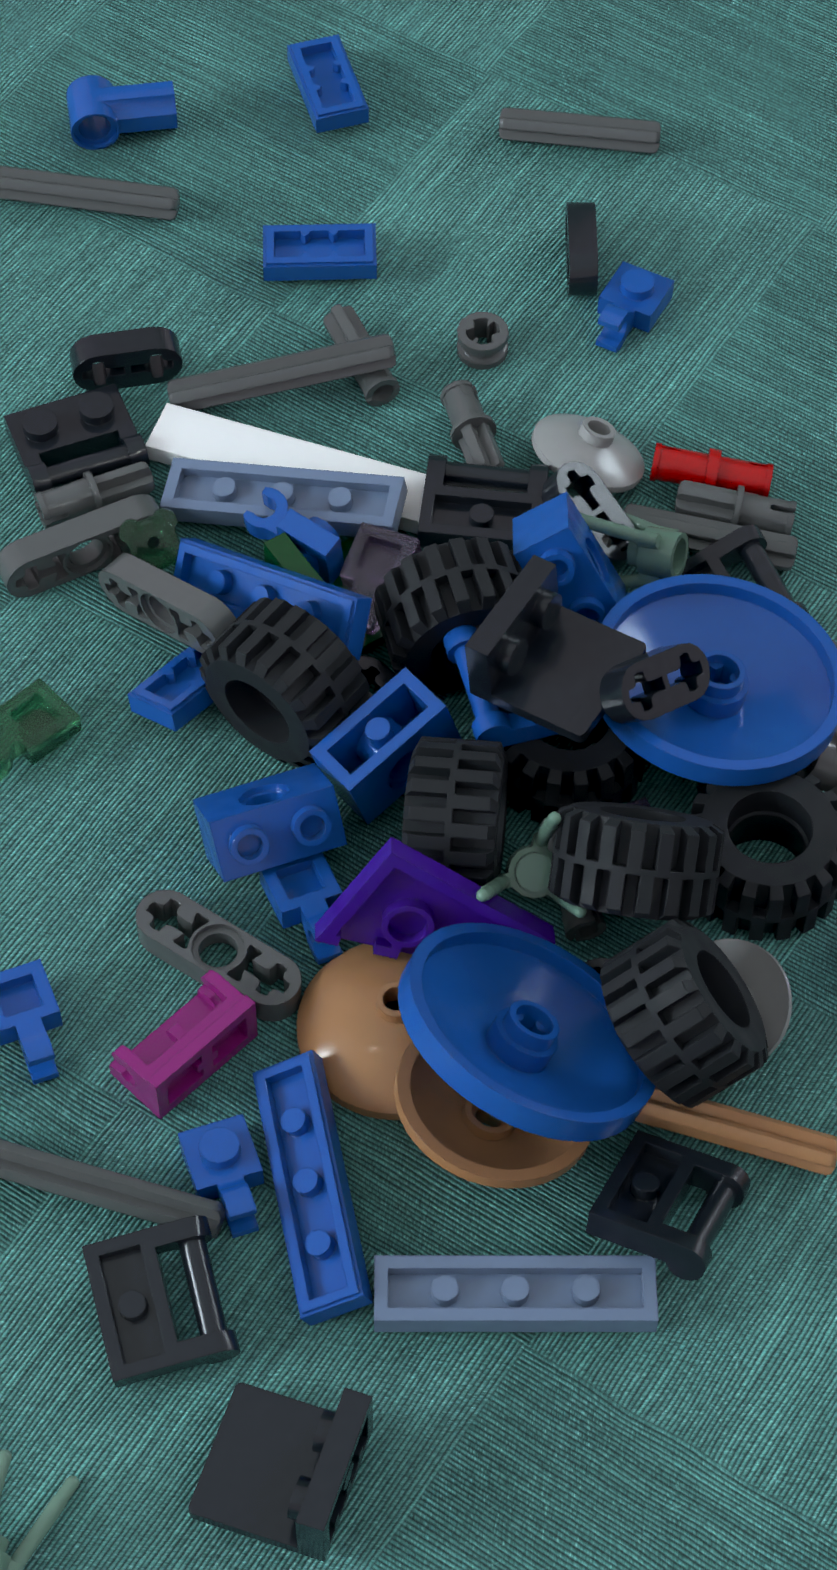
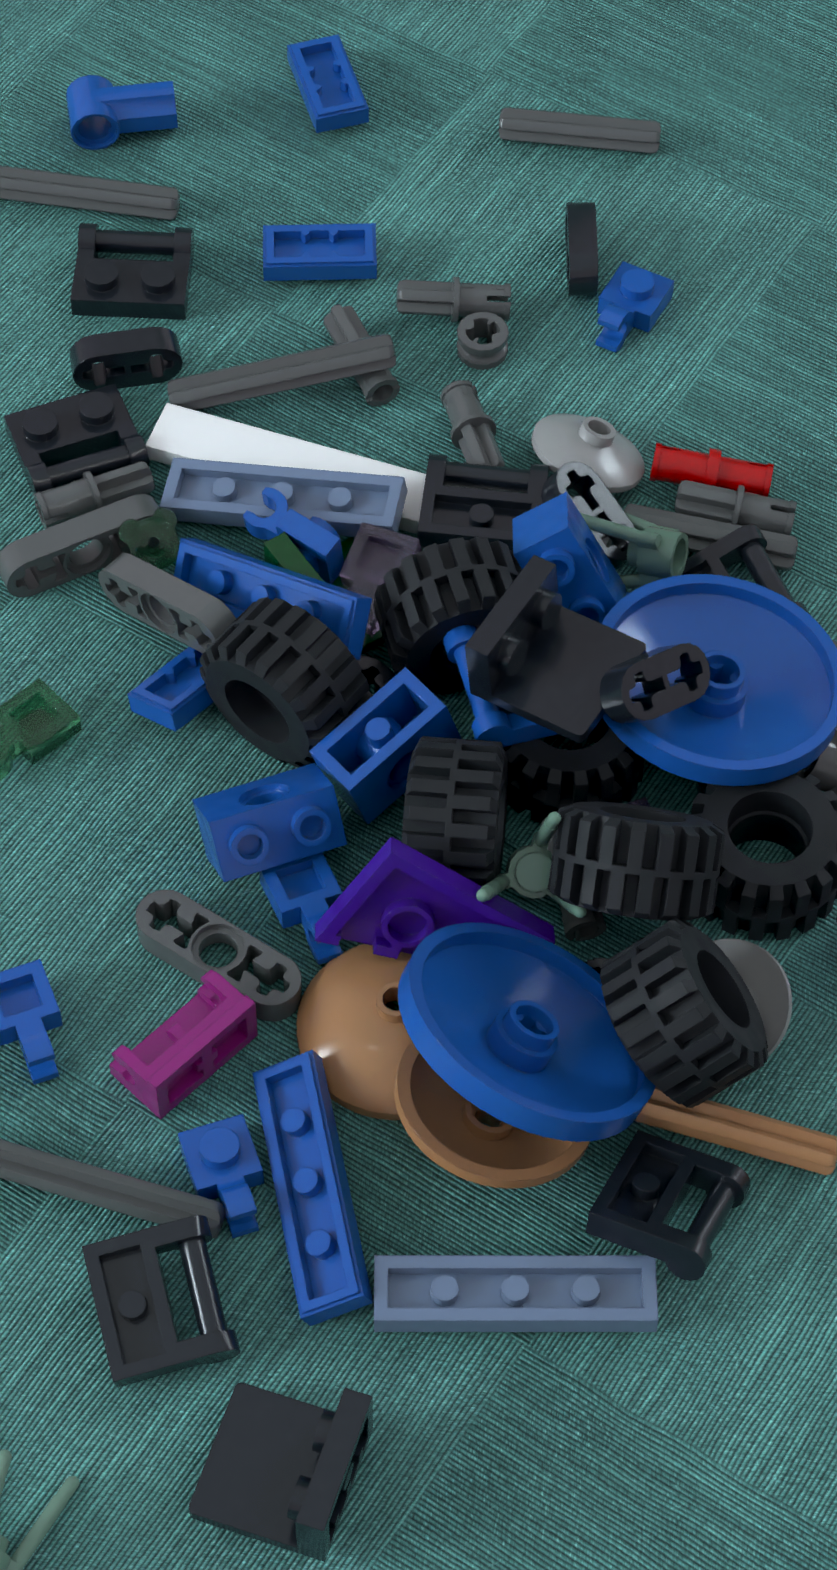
(129, 285): none -> black plate
(452, 298): none -> dark grey axle

